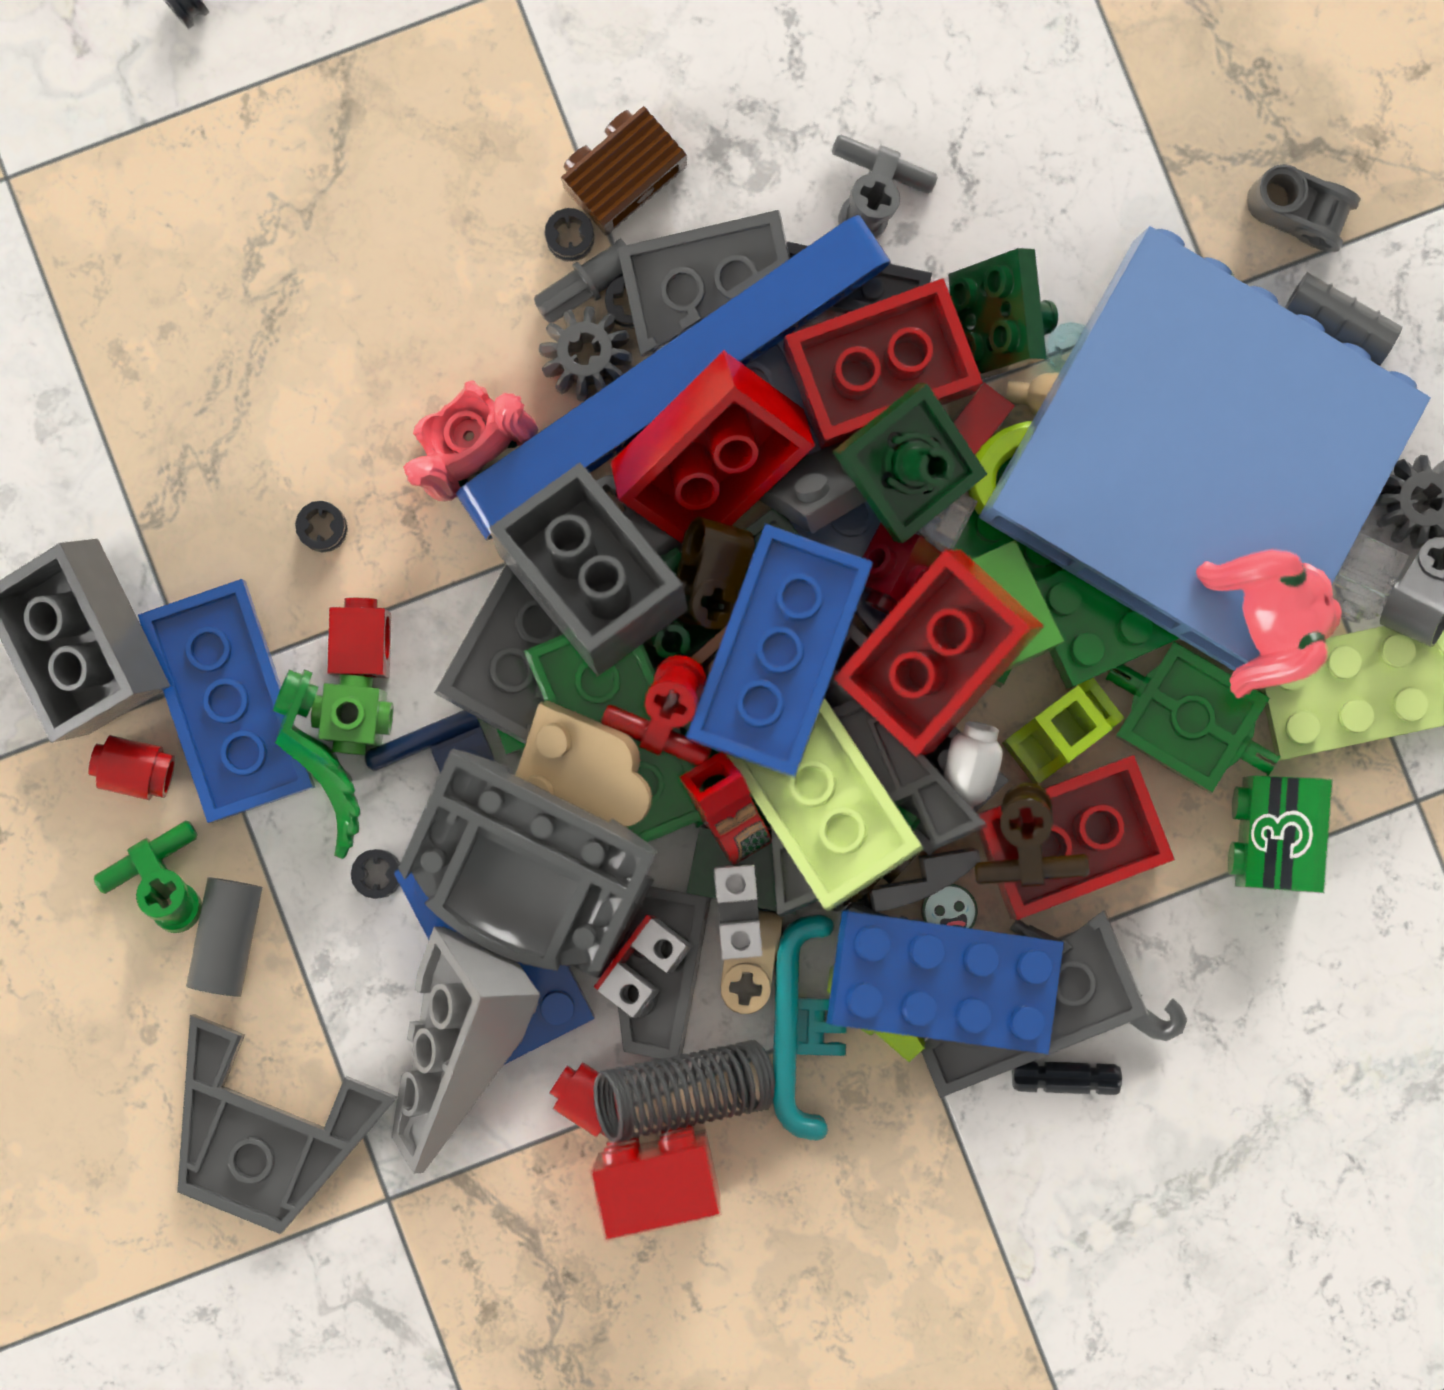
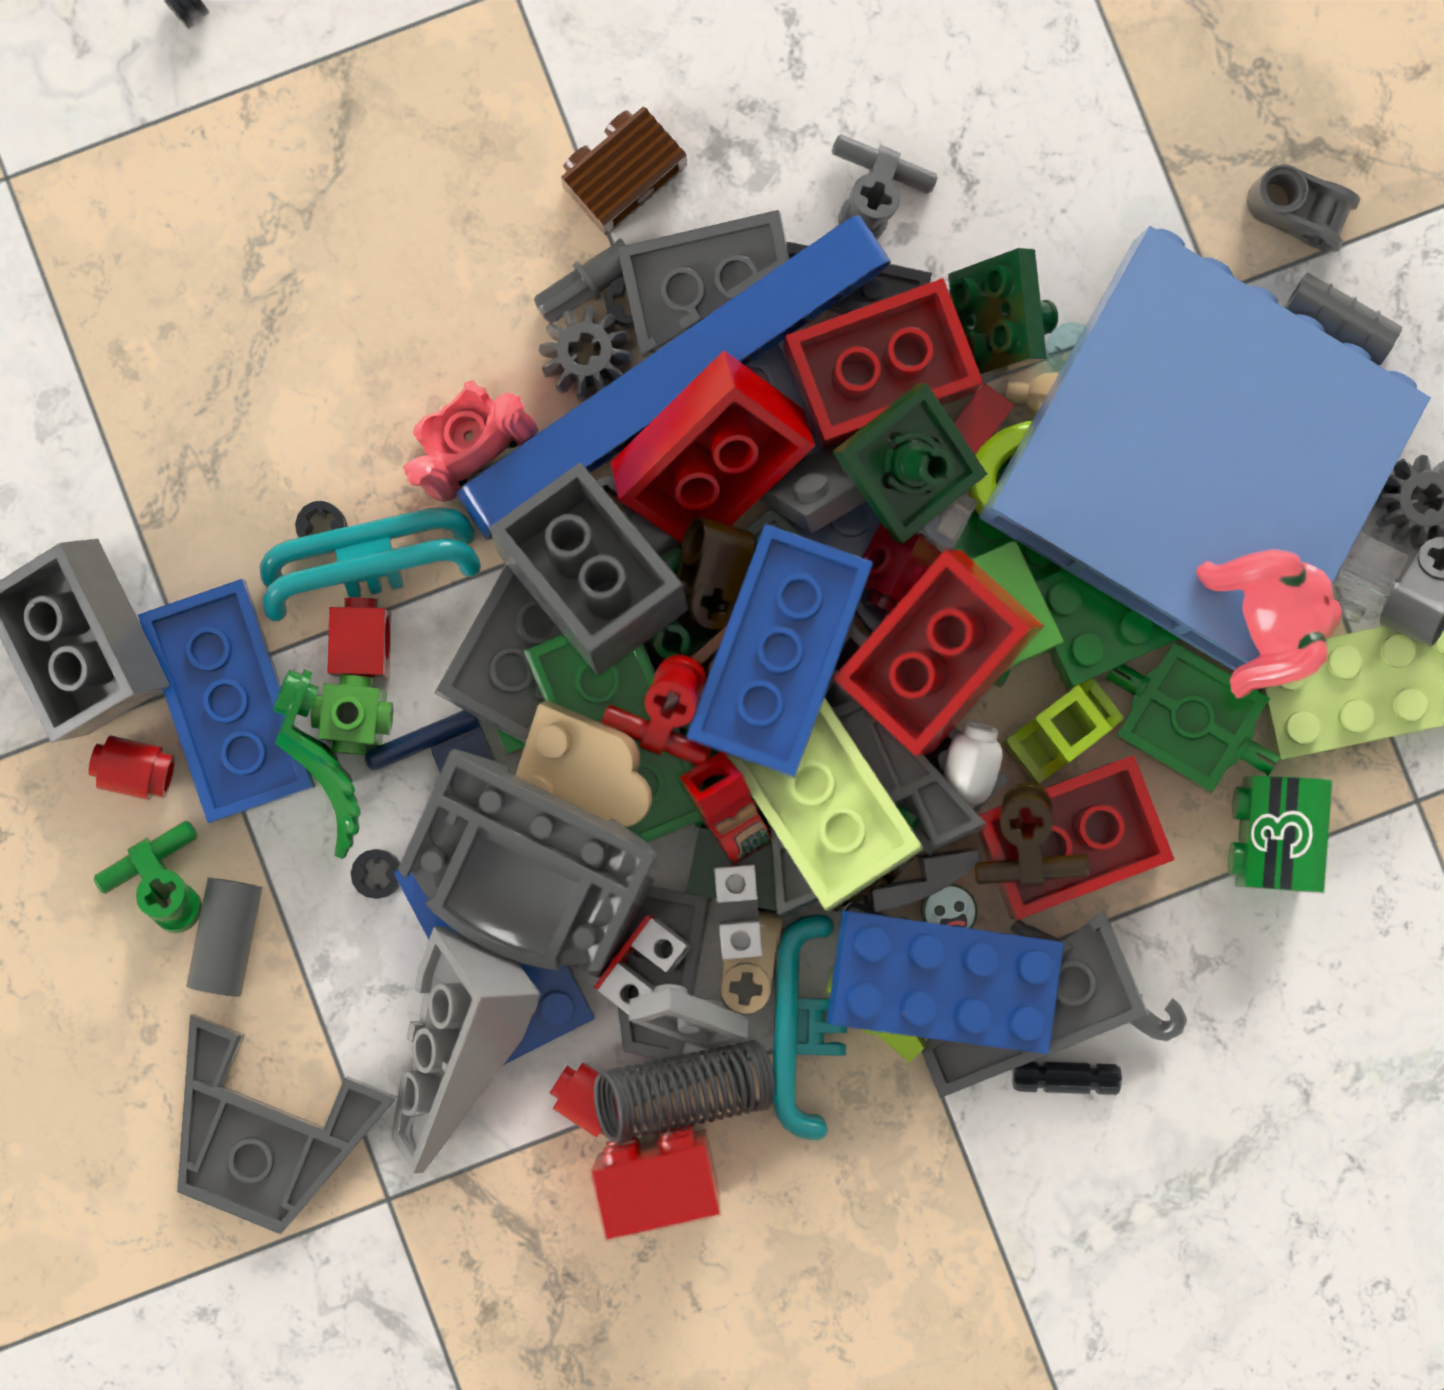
(366, 554): none -> teal piece
(553, 237): black bush -> none
(688, 1017): none -> light grey plate

